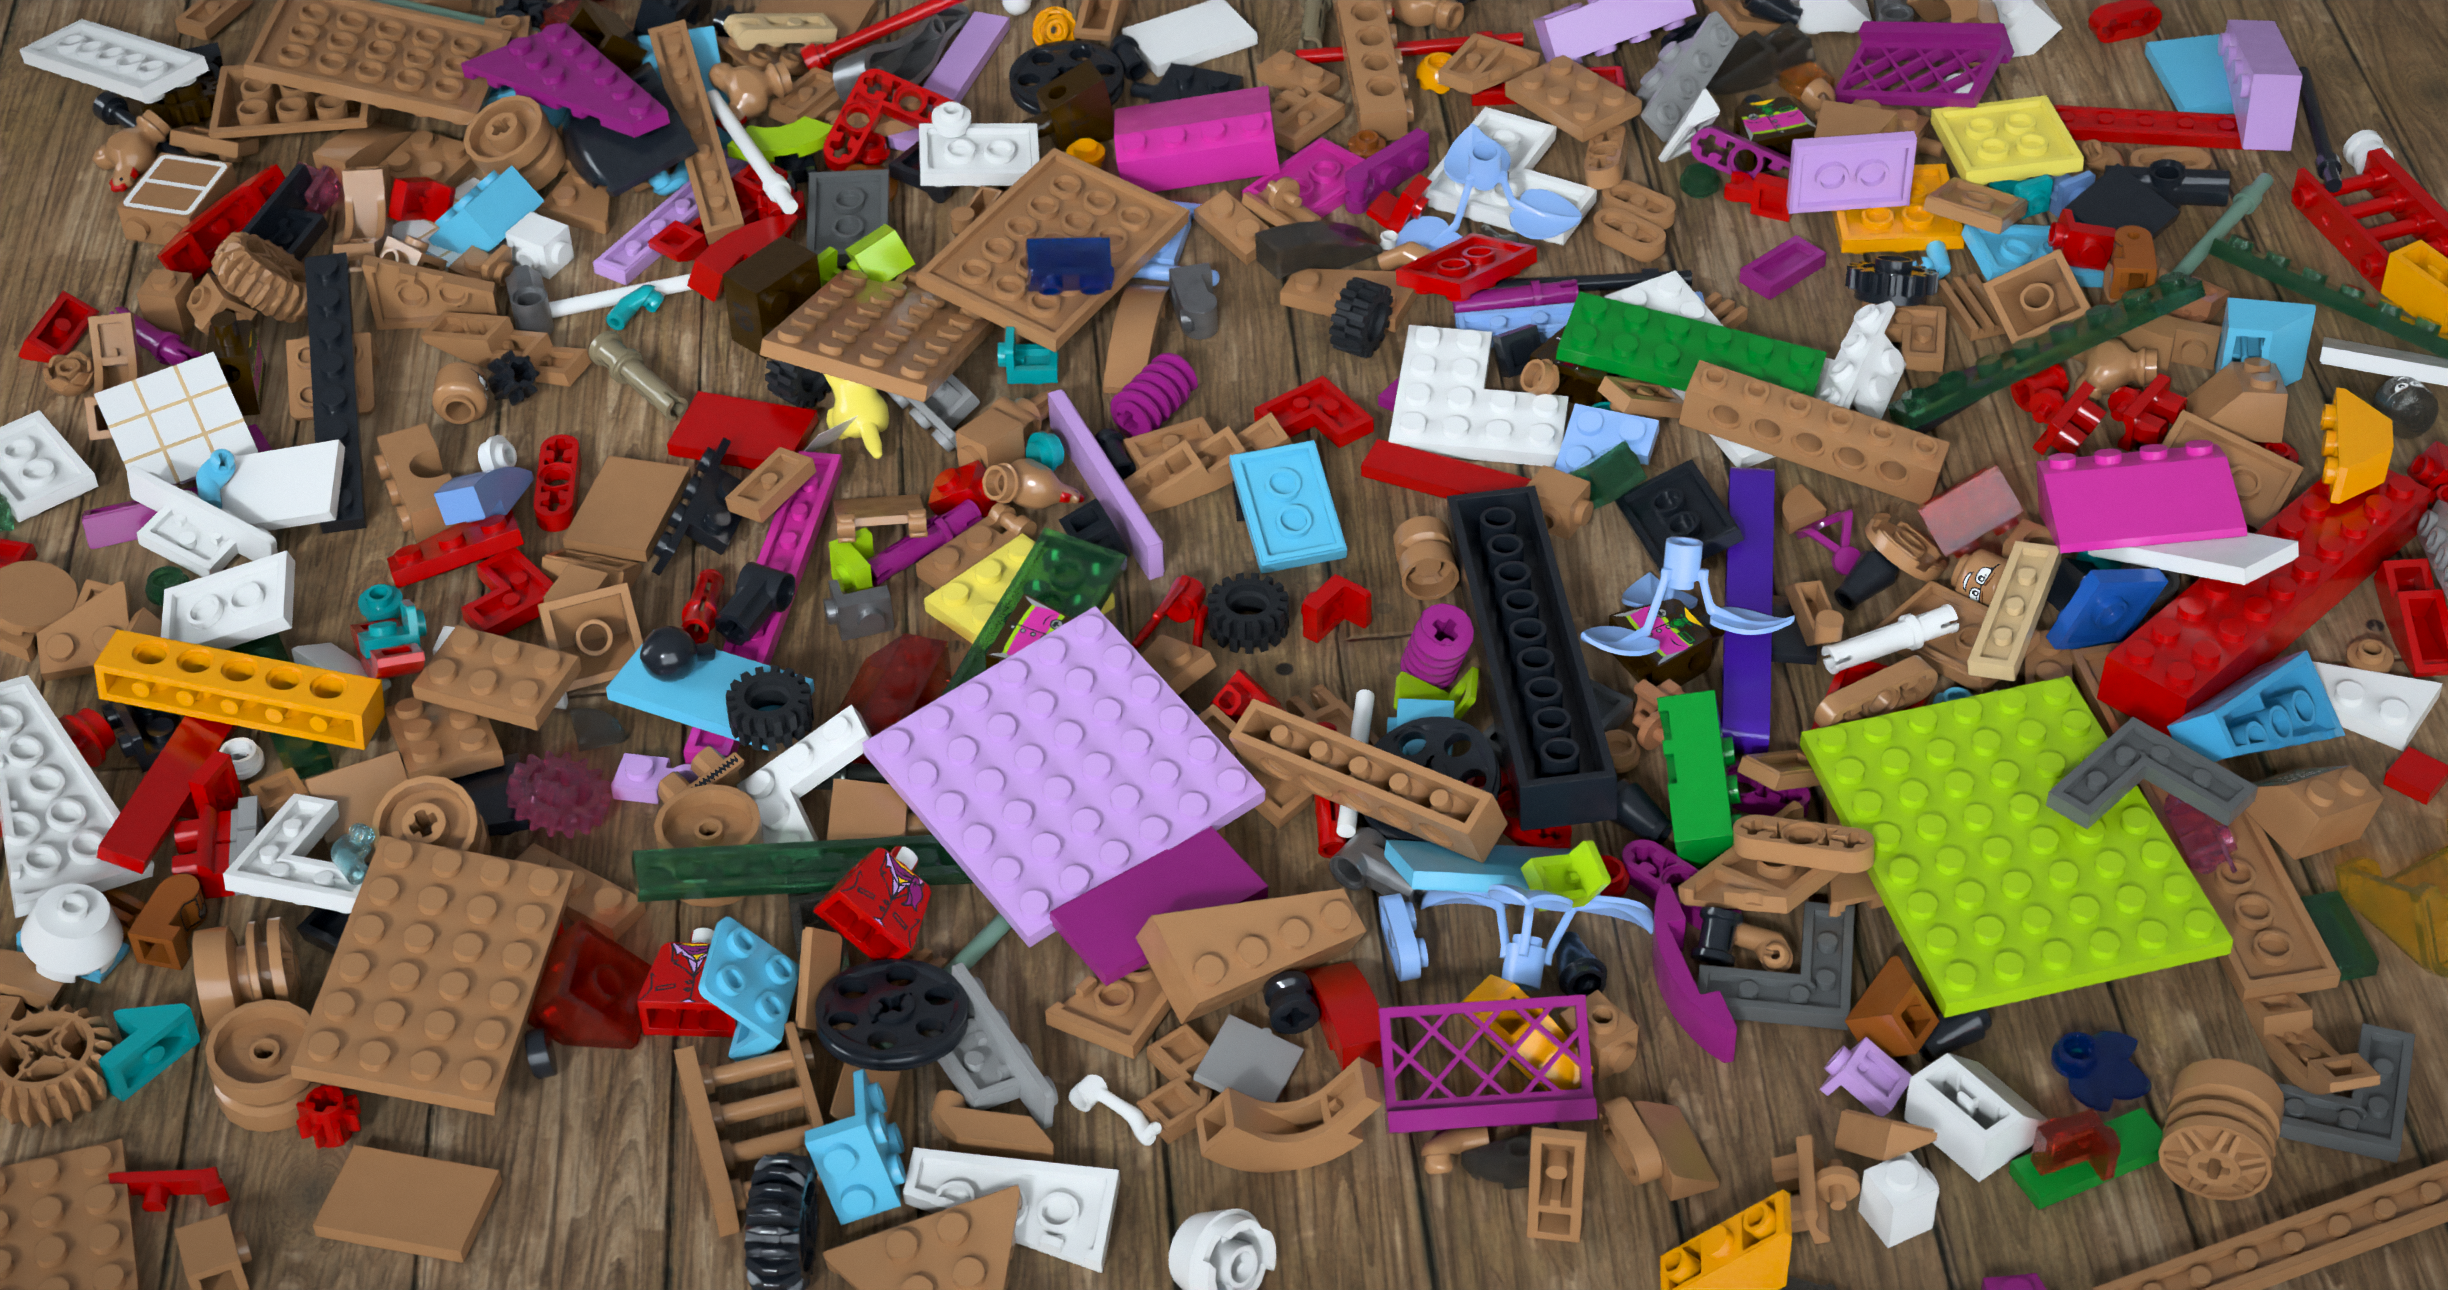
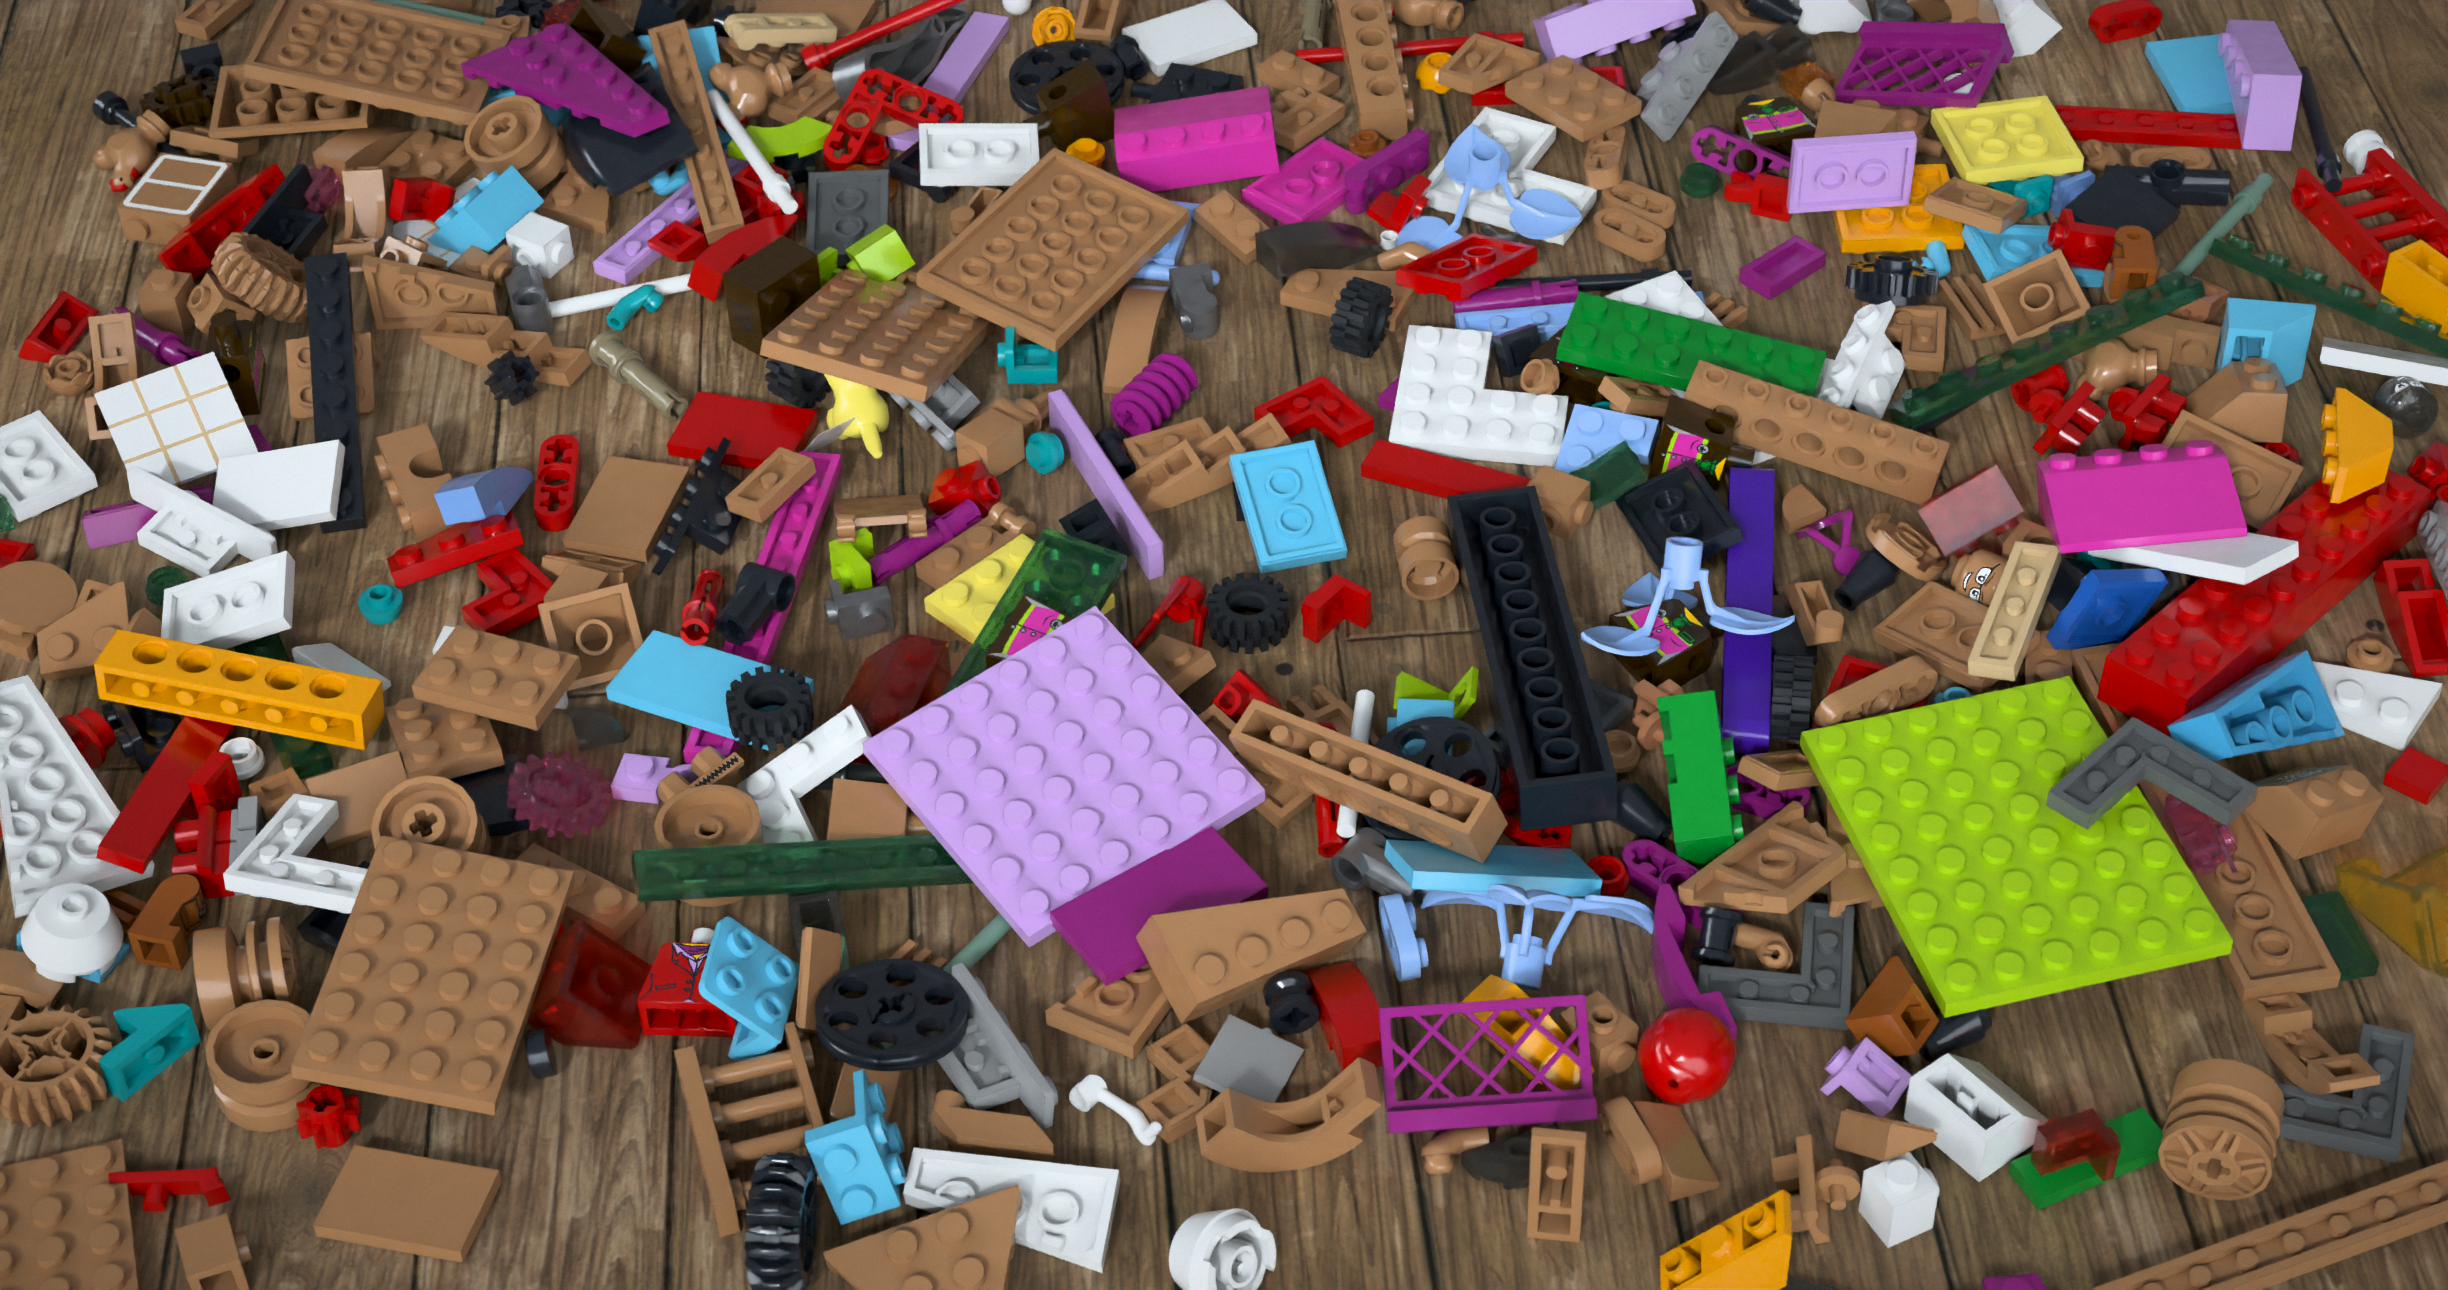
(115, 60): white plate -> none
(214, 475): medium azure arm -> none
(351, 850): clear light blue arm -> none
(388, 634): teal bracket -> none
(389, 661): red slope -> none
(460, 393): medium nougat head -> none
(496, 453): white plate -> none
(672, 653): black piece -> none
(879, 903): red torso -> none
(951, 119): white plate -> none
(1028, 485): medium nougat animal -> none
(1069, 265): clear blue bracket -> none
(1279, 204): medium nougat hips -> none
(1438, 645): magenta piece -> none
(1572, 875): lime bracket -> none
(1578, 967): black cone -> none
(1686, 1048): none -> red piece
(1699, 435): none -> dark brown torso
(1700, 114): white slope -> none
(1790, 696): none -> black tyre
(1829, 849): medium nougat beam -> none
(1907, 633): white pin -> none
(2099, 1068): clear blue plate -> none

